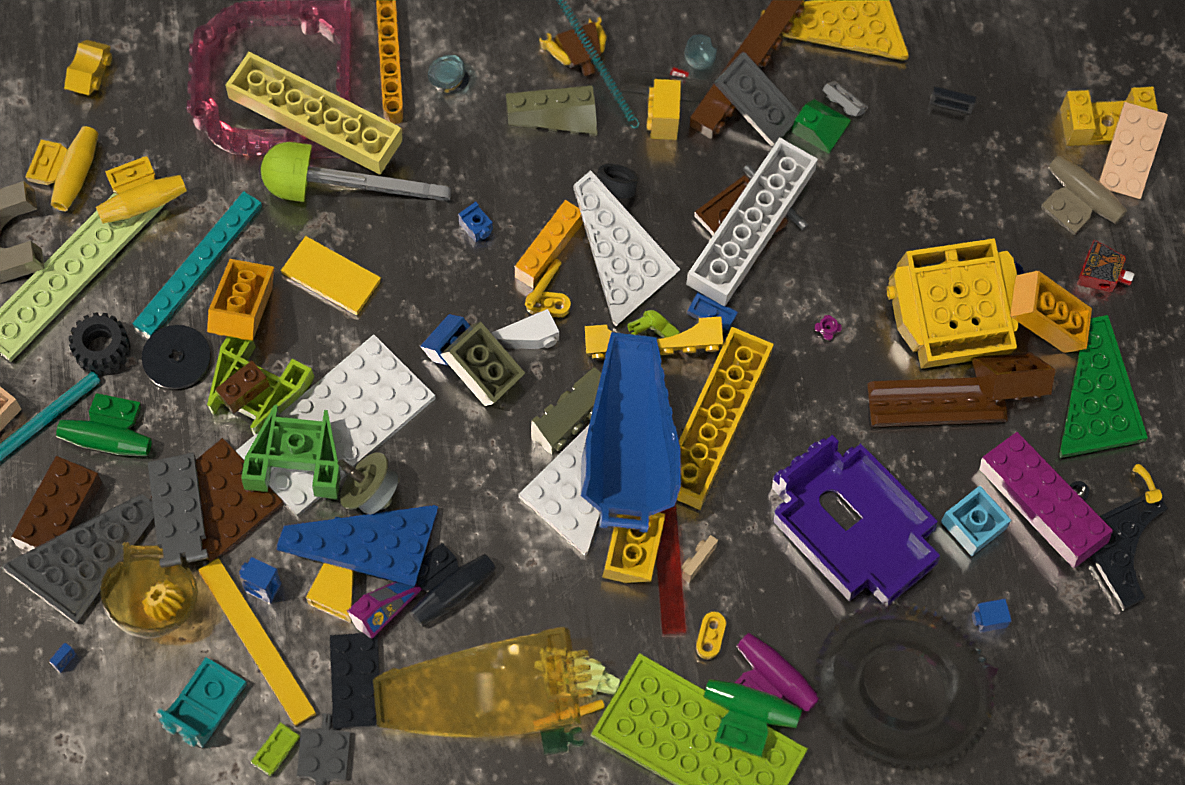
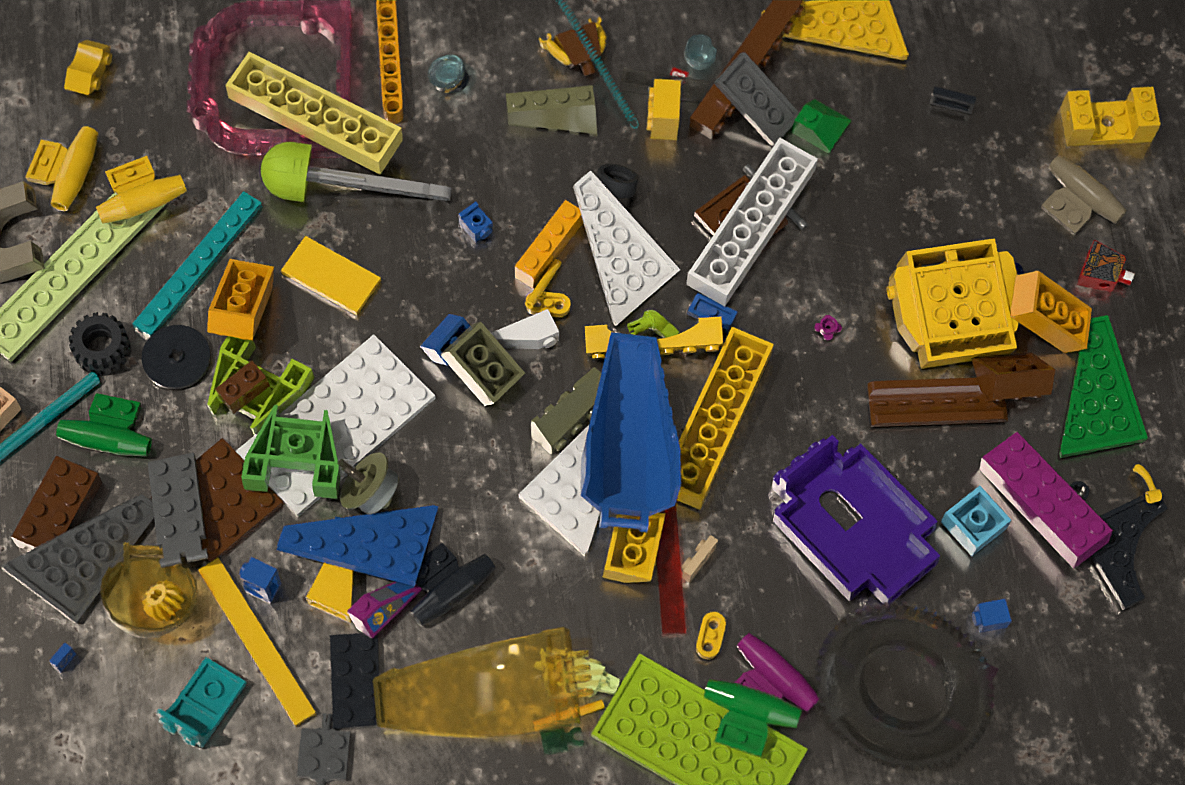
(275, 749): lime plate -> none
(840, 95): light grey plate -> none
(1132, 150): light nougat plate -> none

